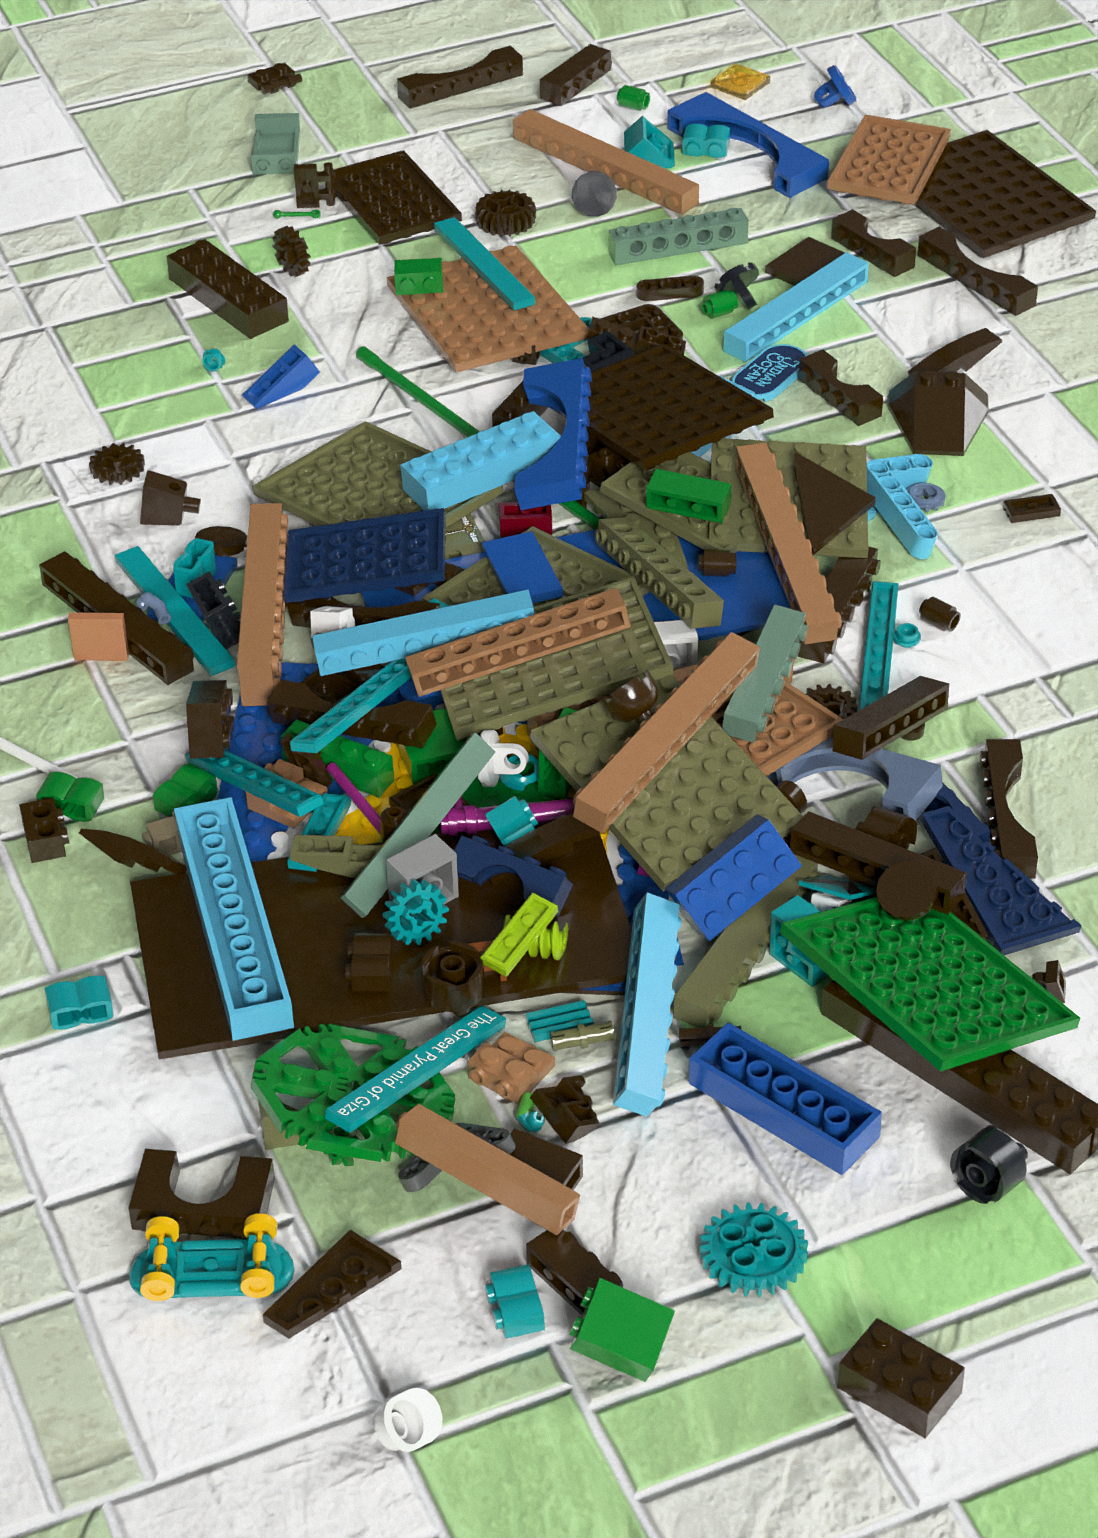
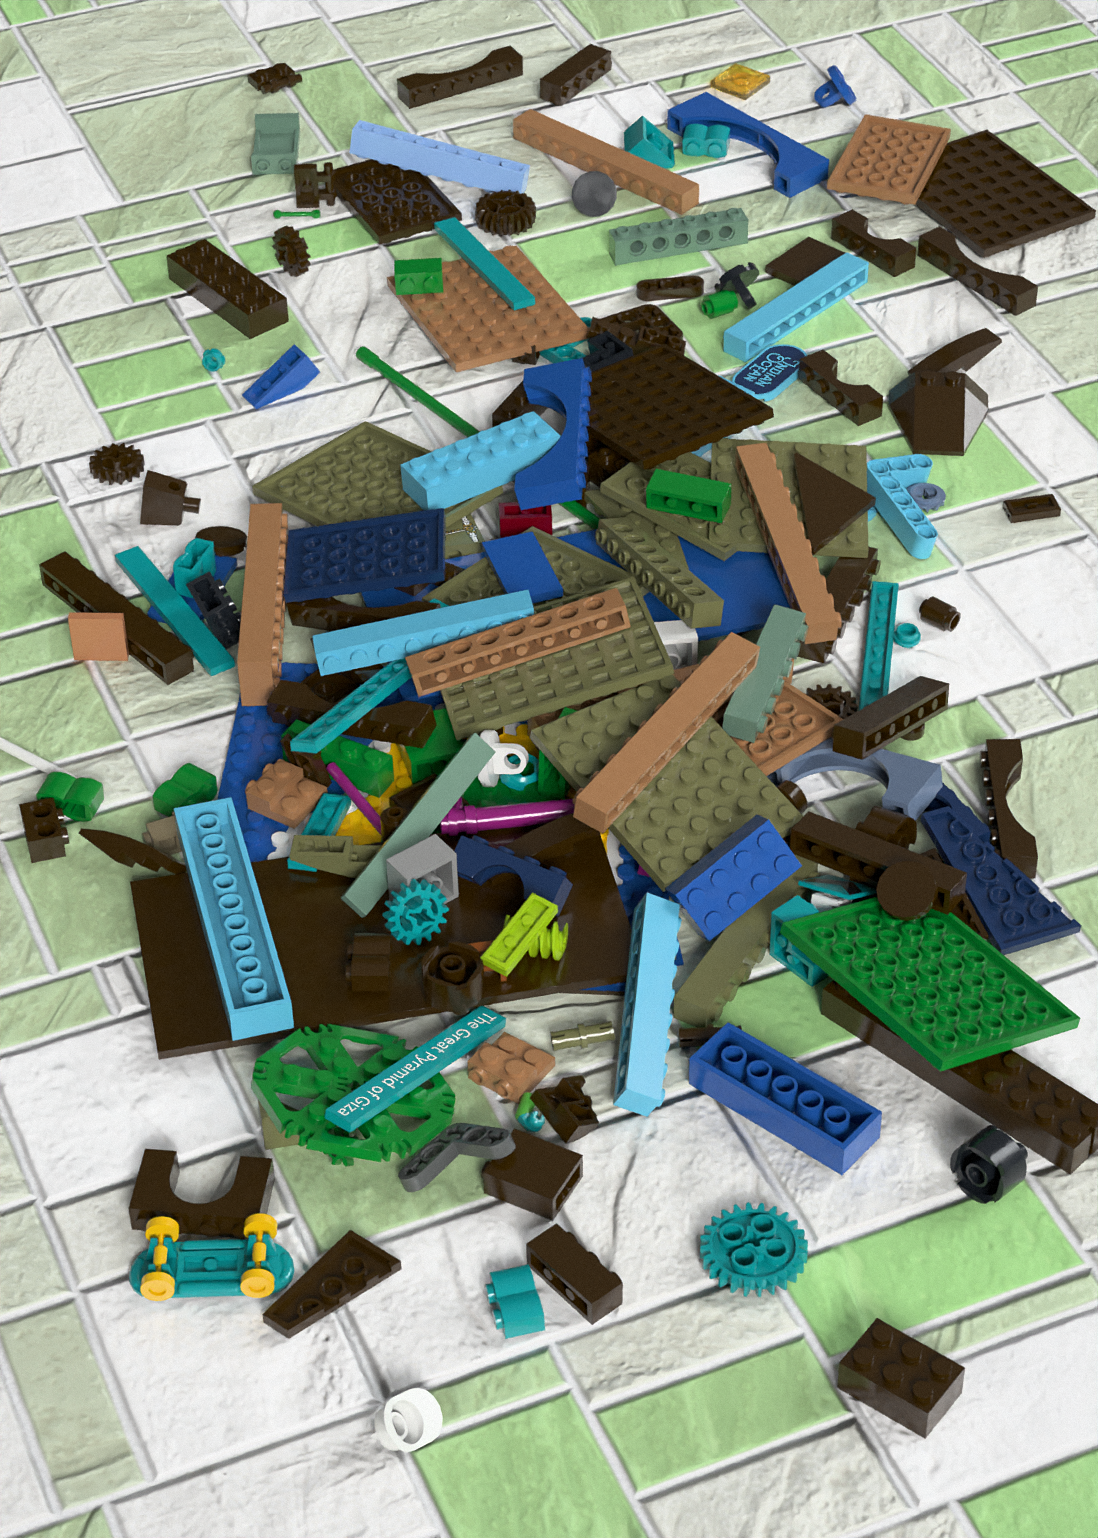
(78, 1002): teal brick -> none
(158, 606): sand blue arm -> none
(209, 719): dark brown brick -> none
(260, 783): teal tile -> none
(331, 619): white brick -> none
(437, 158): none -> light blue brick
(487, 1169): medium nougat brick -> none
(511, 820): teal brick -> none
(557, 1018): teal tile -> none
(621, 1329): green brick -> none
(633, 98): green brick -> none
(633, 699): dark brown cylinder -> none
(717, 563): dark brown brick -> none
(1052, 980): dark brown tile -> none

